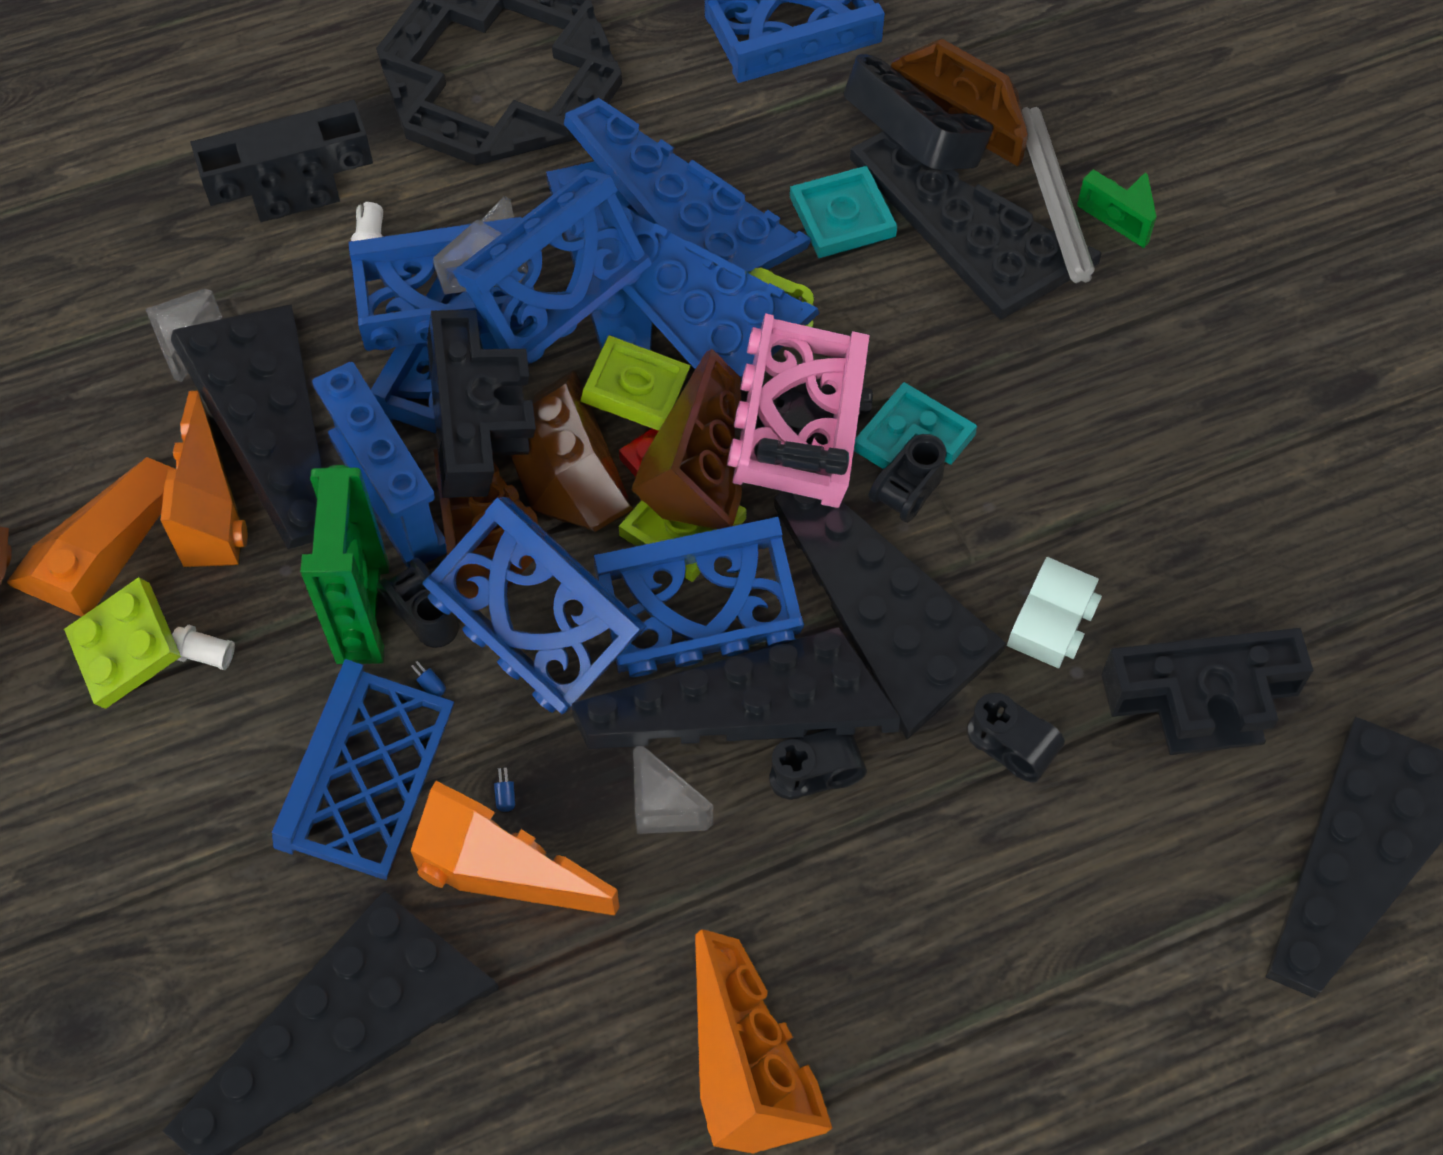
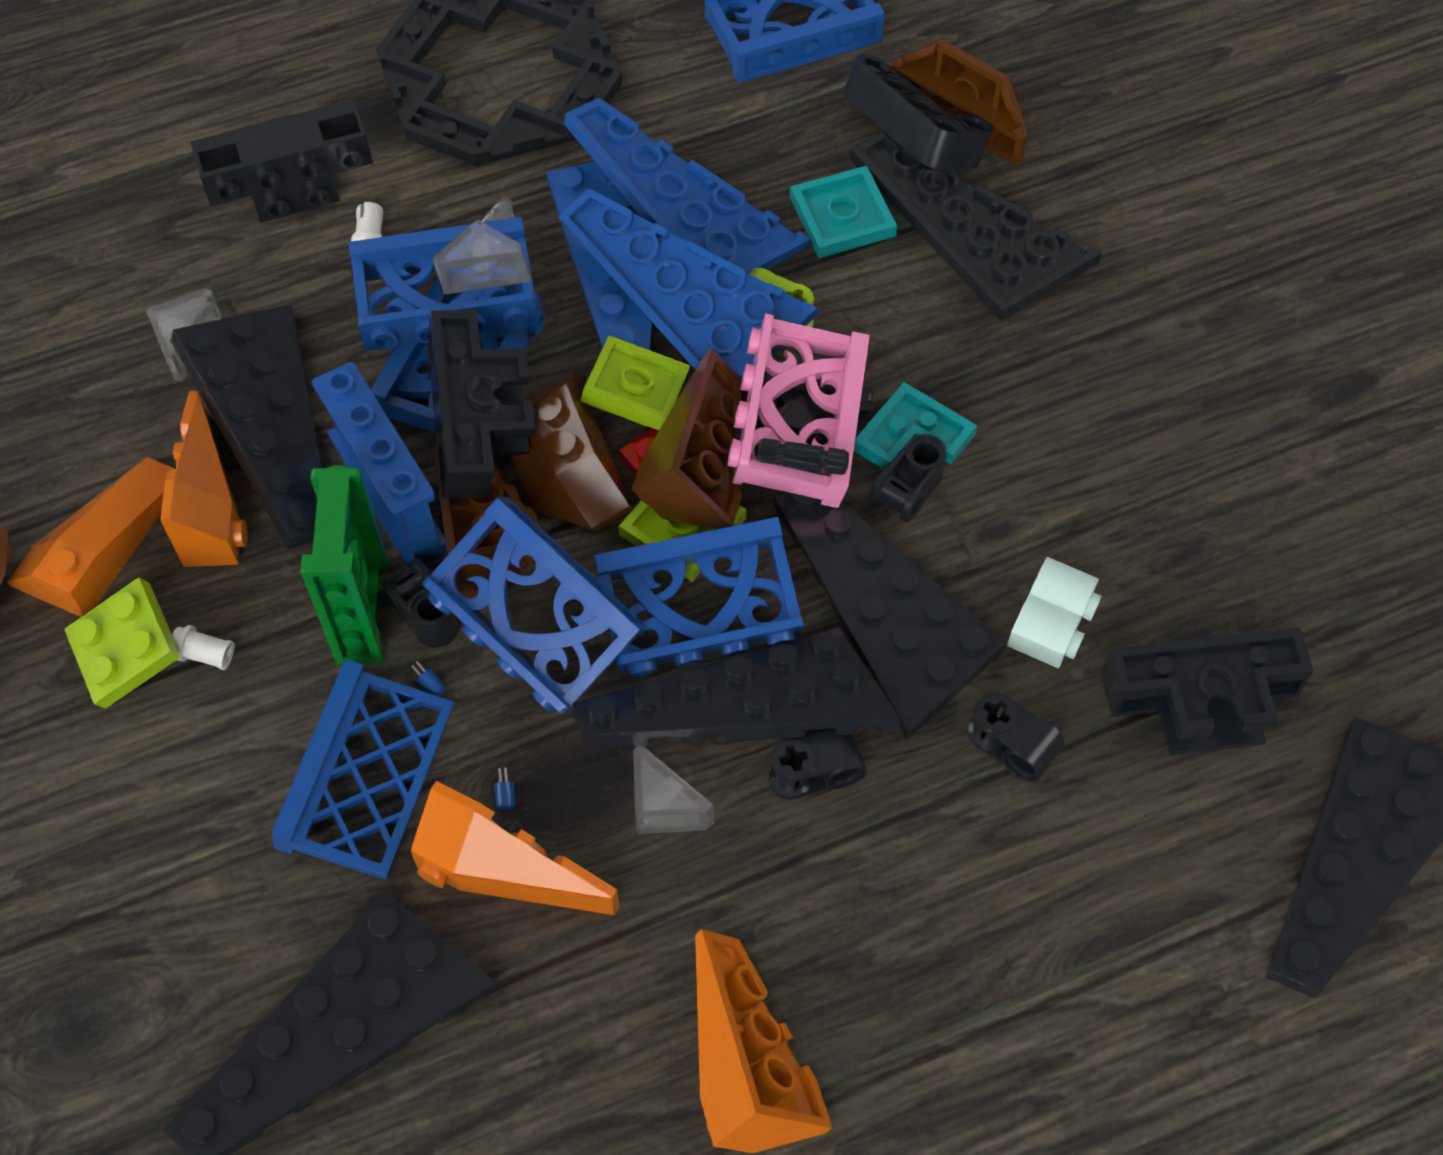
(590, 283): blue fence -> none
(1057, 198): light grey axle -> none
(1125, 211): green slope -> none

